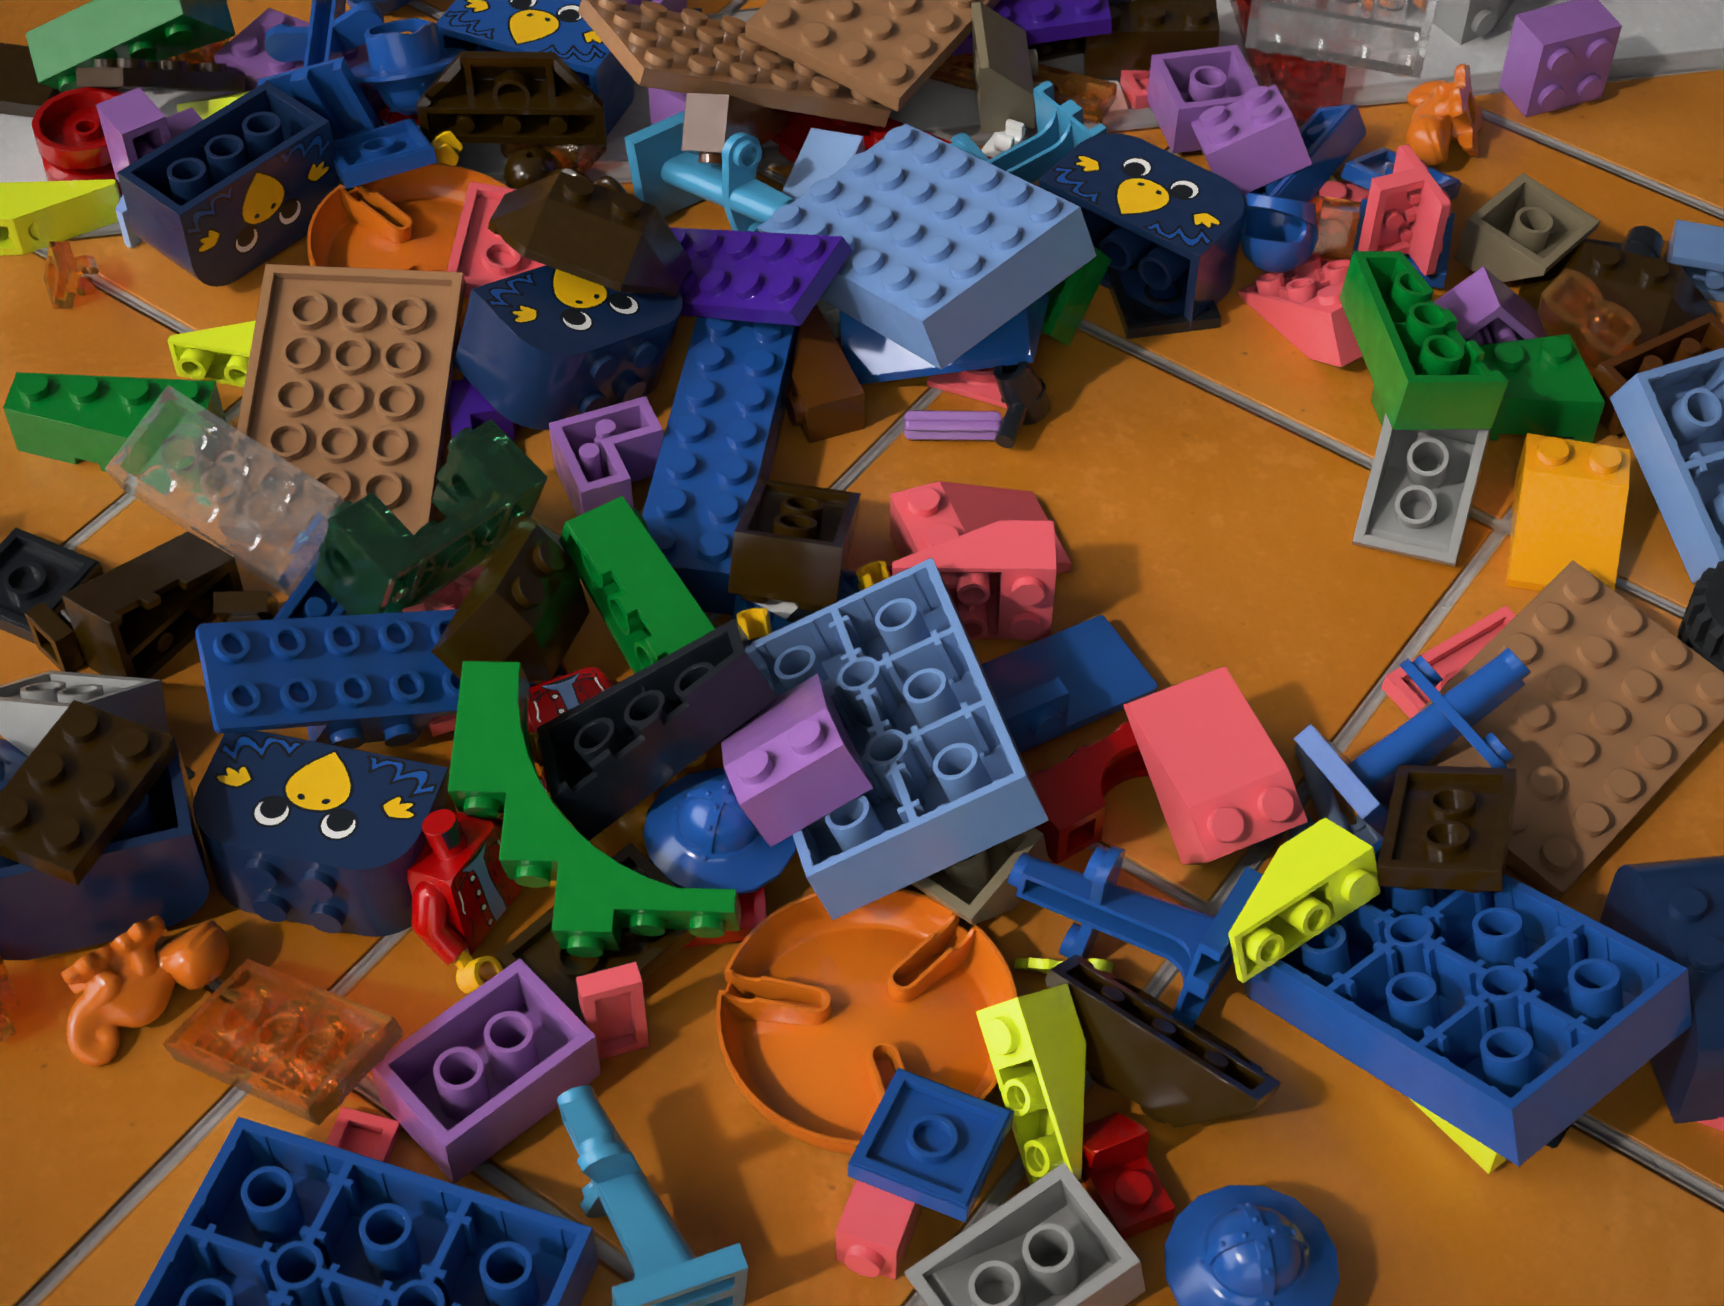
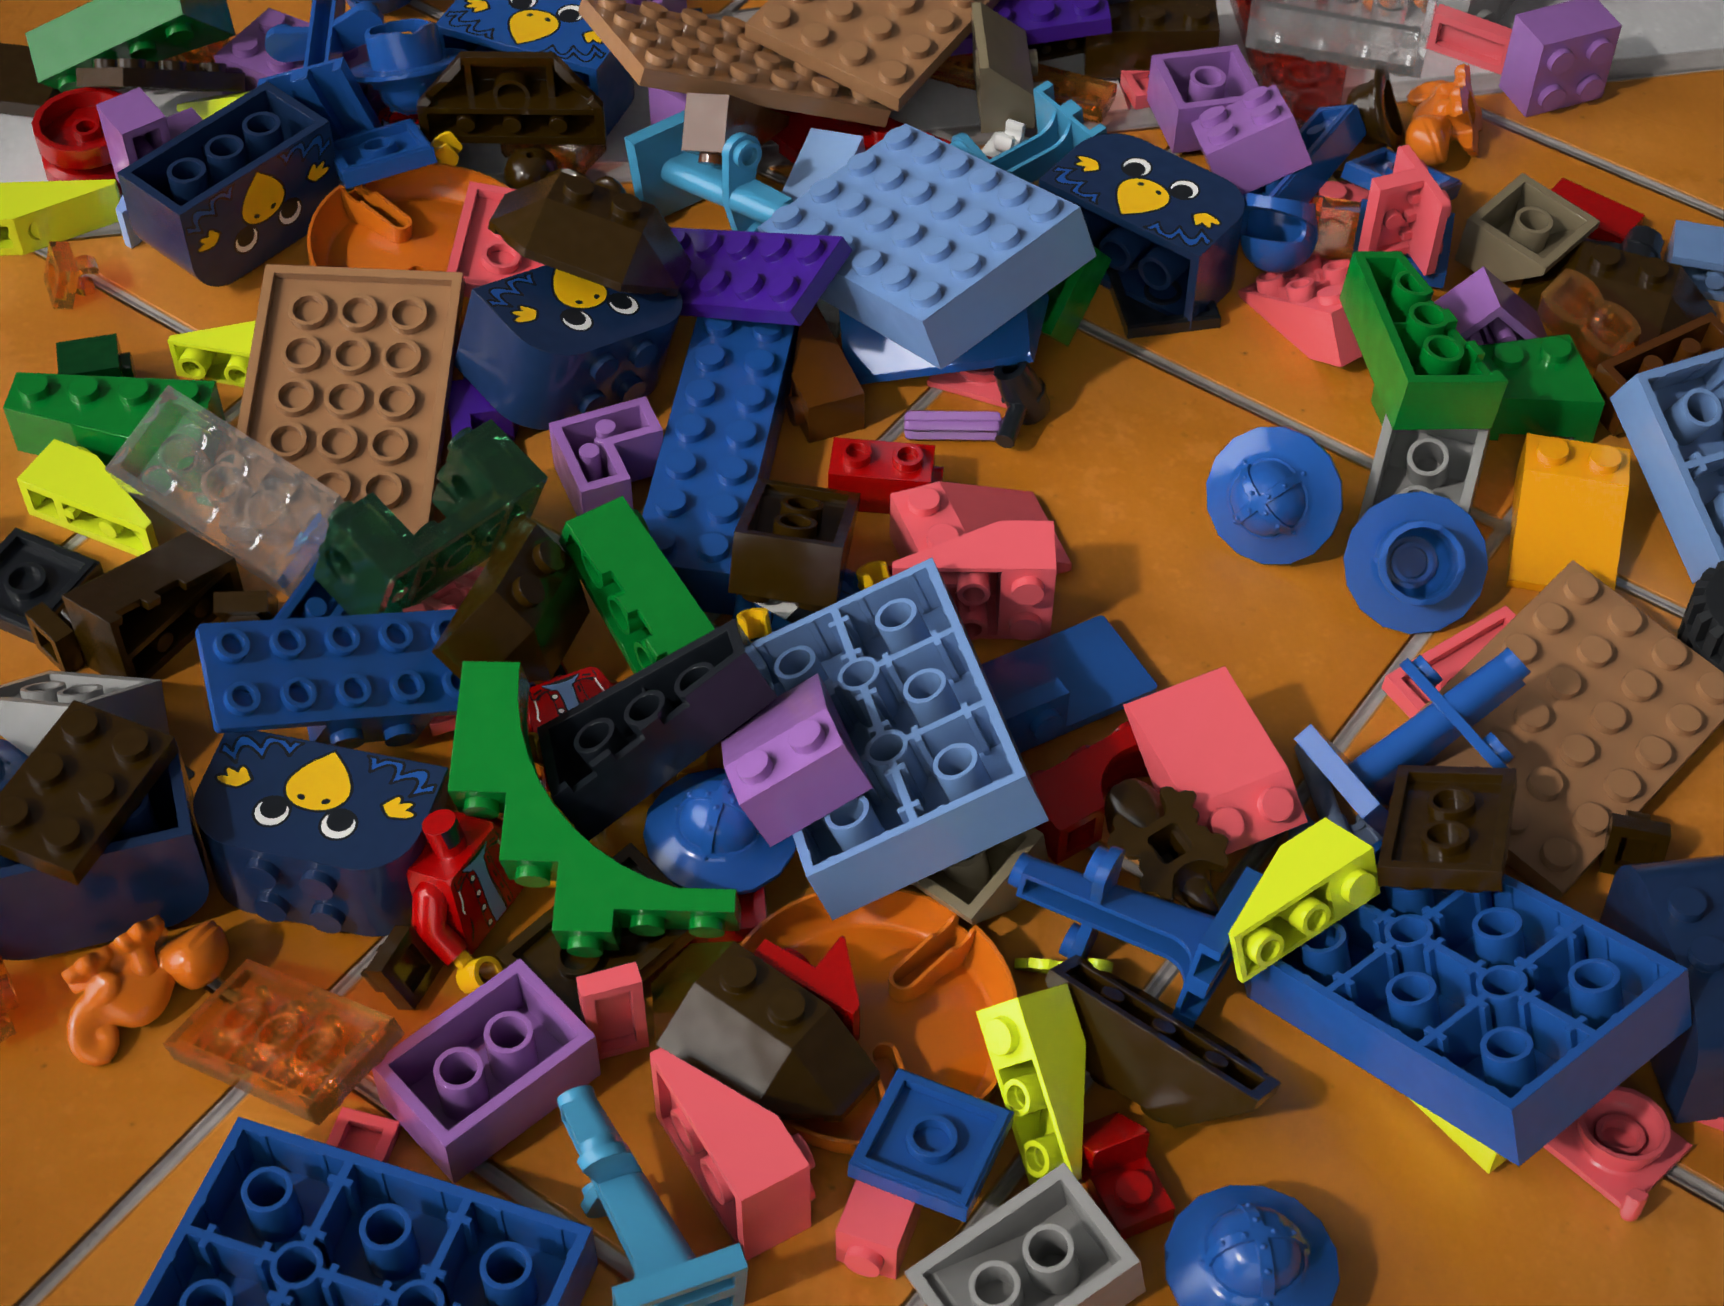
(76, 493): none -> neon yellow slope
(94, 357): none -> dark green brick
(403, 968): none -> dark brown tile
(736, 1153): none -> coral slope
(759, 1033): none -> dark brown wedge
(829, 981): none -> red slope
(880, 469): none -> red brick
(1167, 842): none -> dark brown animal
(1274, 495): none -> blue helmet
(1379, 110): none -> dark brown hat
(1415, 562): none -> blue helmet
(1469, 38): none -> coral tile
(1614, 217): none -> red tile
(1621, 1148): none -> coral hat
(1633, 840): none -> dark brown tile

